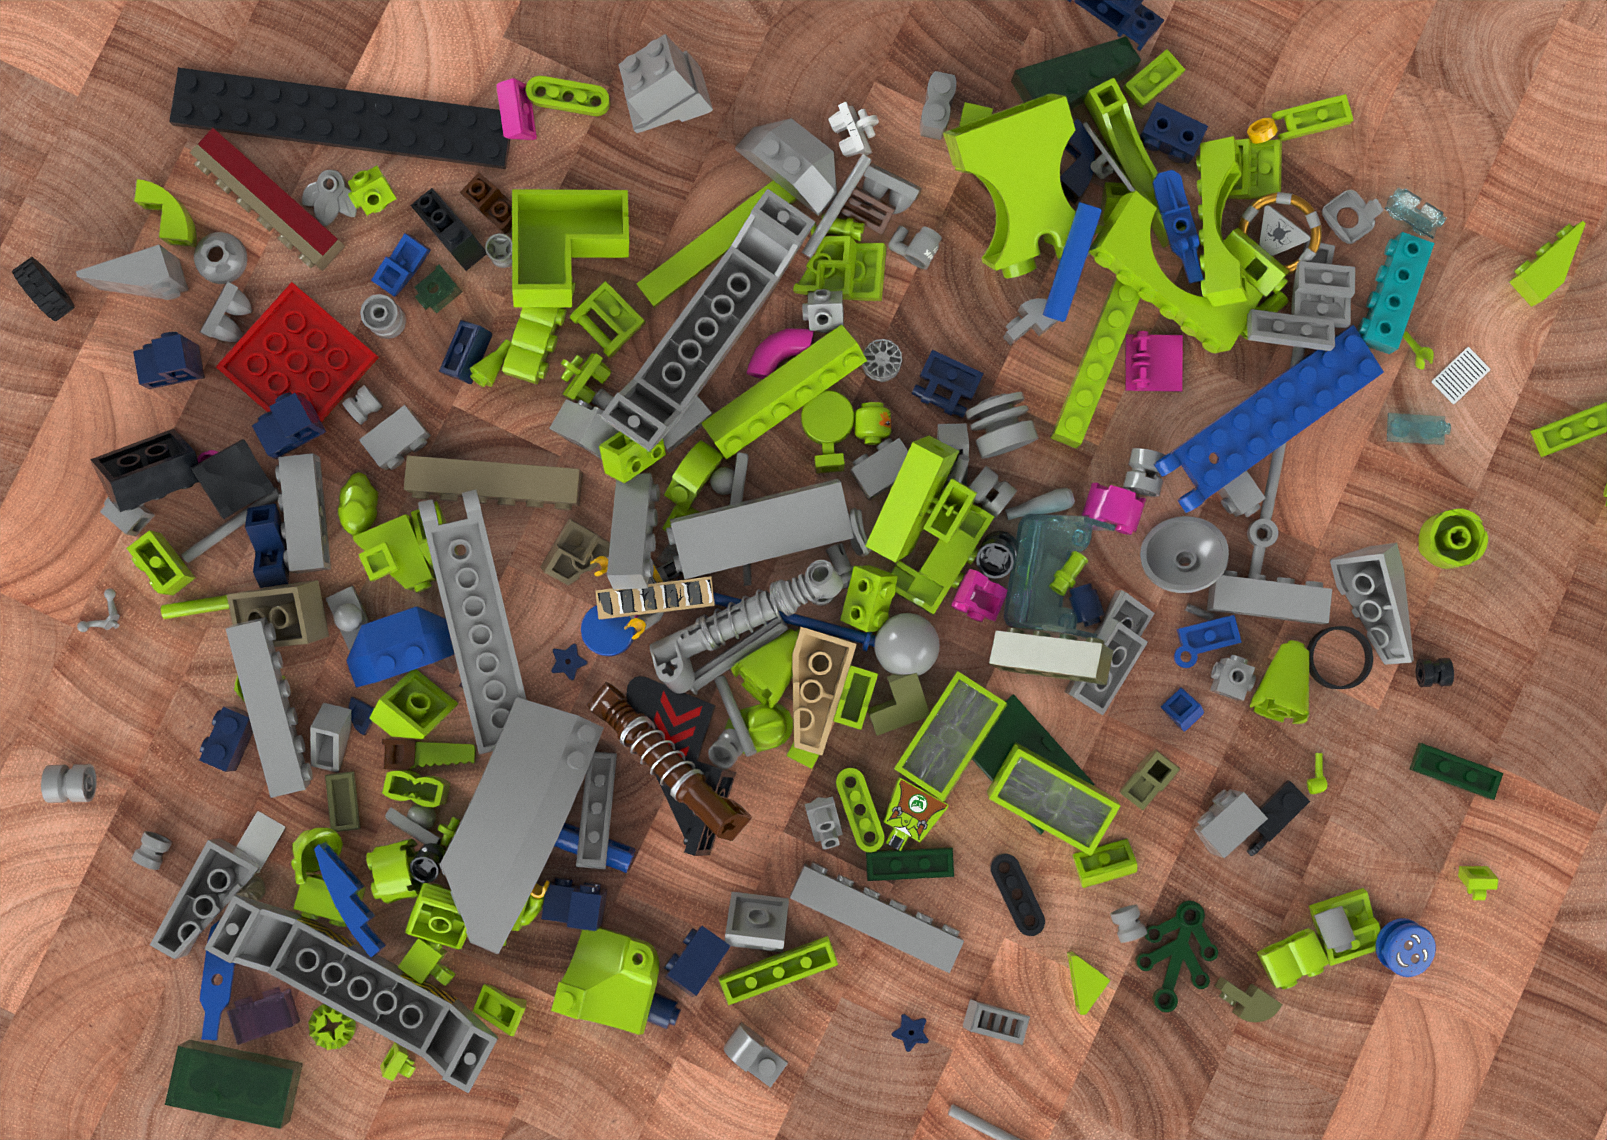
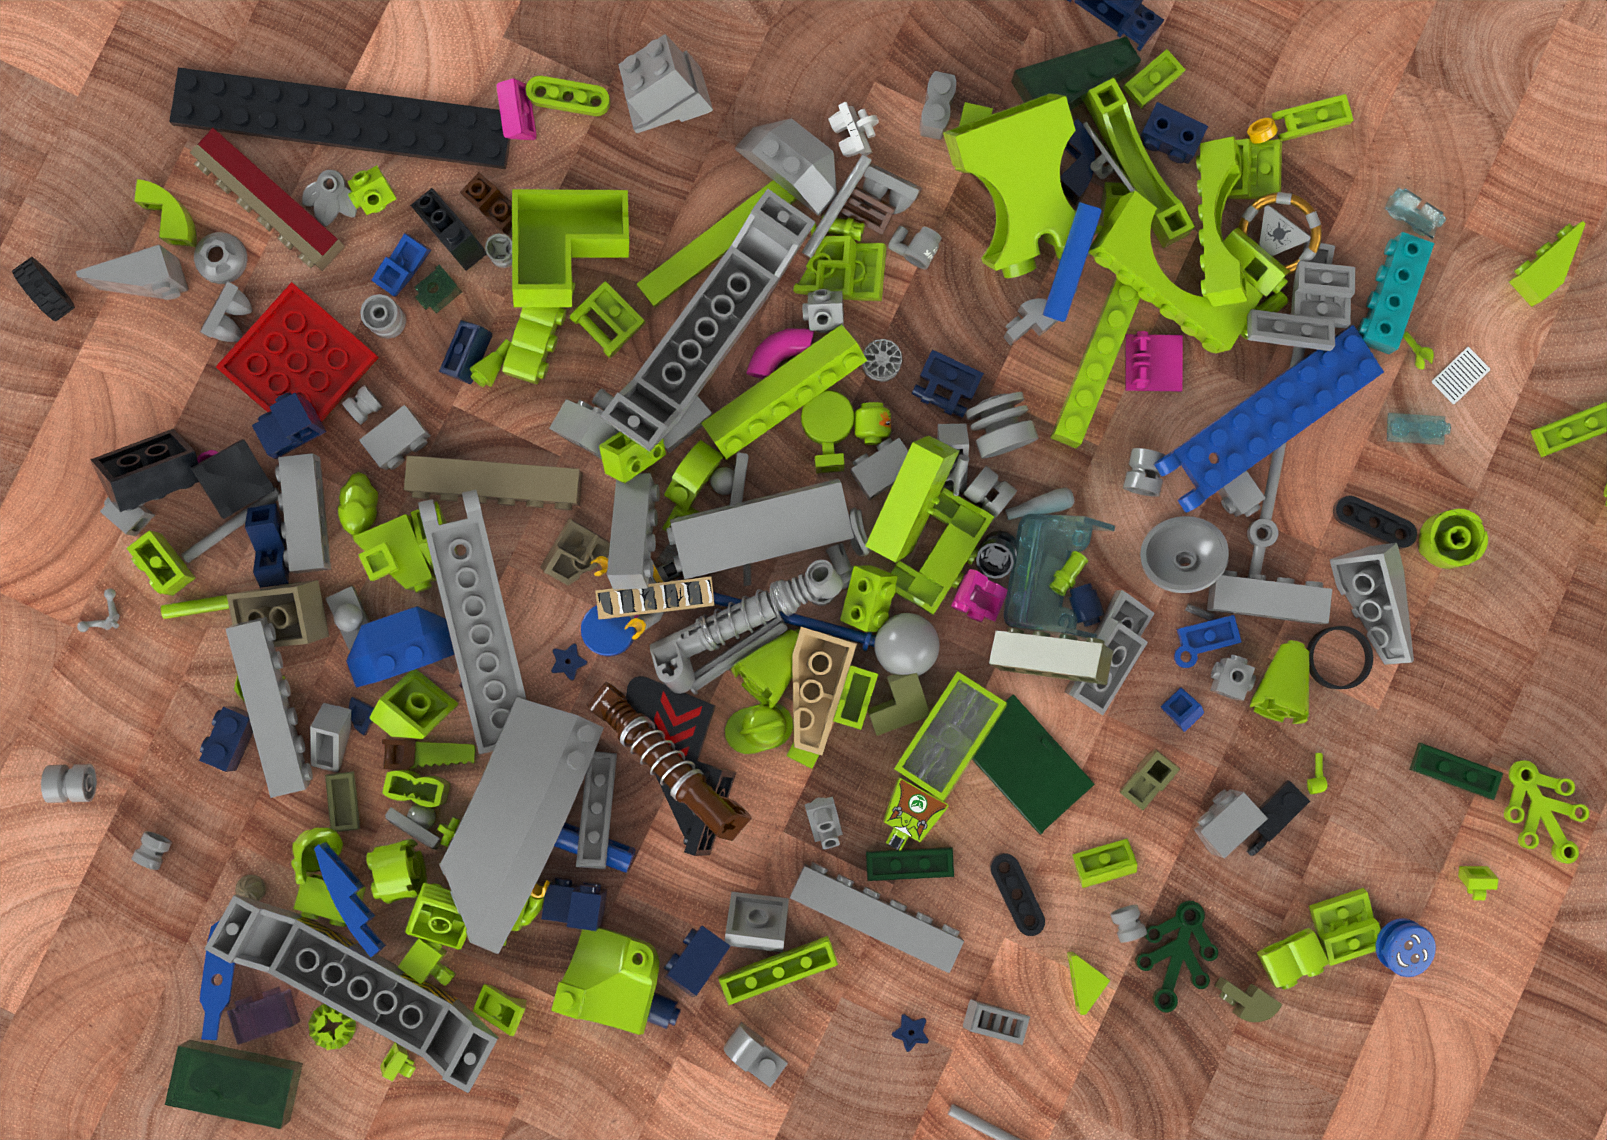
(168, 361): dark blue brick -> none
(208, 888): light grey wedge -> none
(260, 838): white sticker -> none
(426, 865): black wheel -> none
(592, 367): lime hips -> none
(726, 750): light grey wheel -> none
(735, 716): light grey bar -> none
(869, 819): lime plate -> none
(950, 510): lime slope -> none
(1053, 799): clear brick -> none
(1115, 507): dark pink cylinder -> none
(1173, 209): blue piece -> none
(1335, 929): light grey brick -> none
(1365, 212): light grey piece -> none
(1386, 521): none -> black plate
(1434, 672): black wheel -> none
(1542, 808): none -> lime plant

